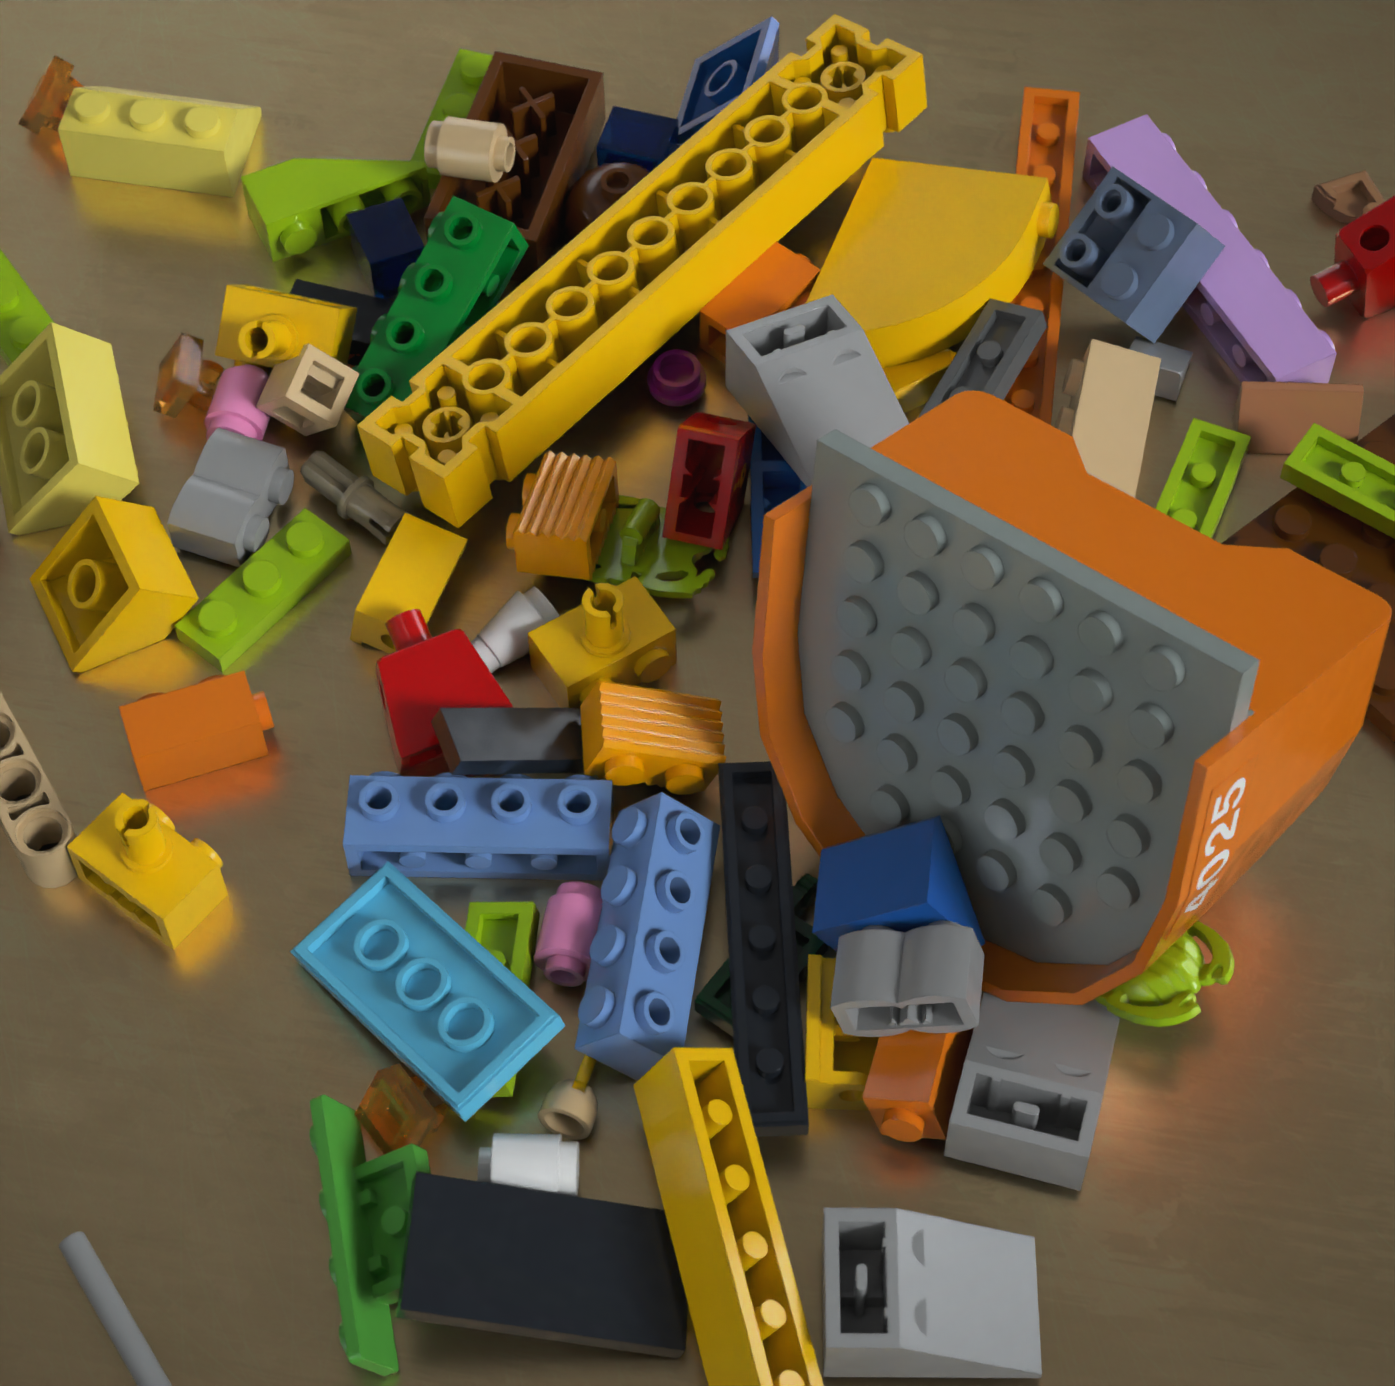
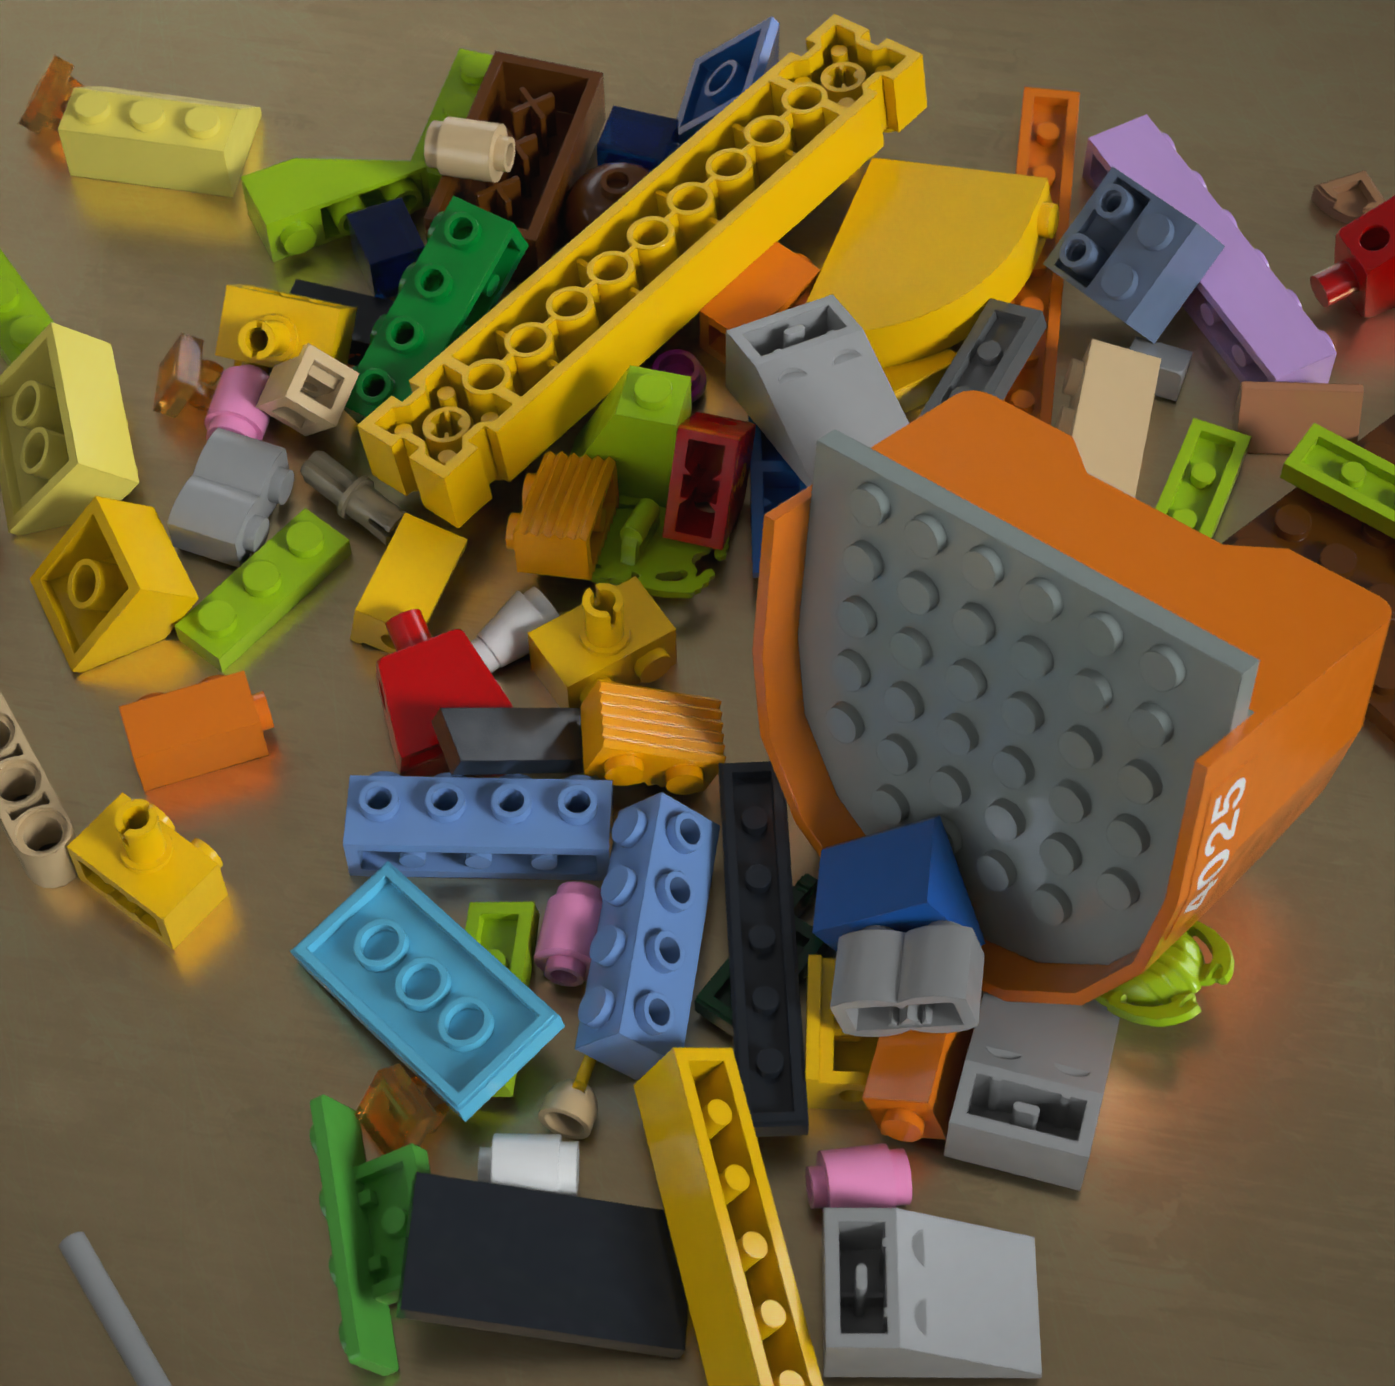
(639, 430): none -> lime slope
(859, 1178): none -> bright pink brick

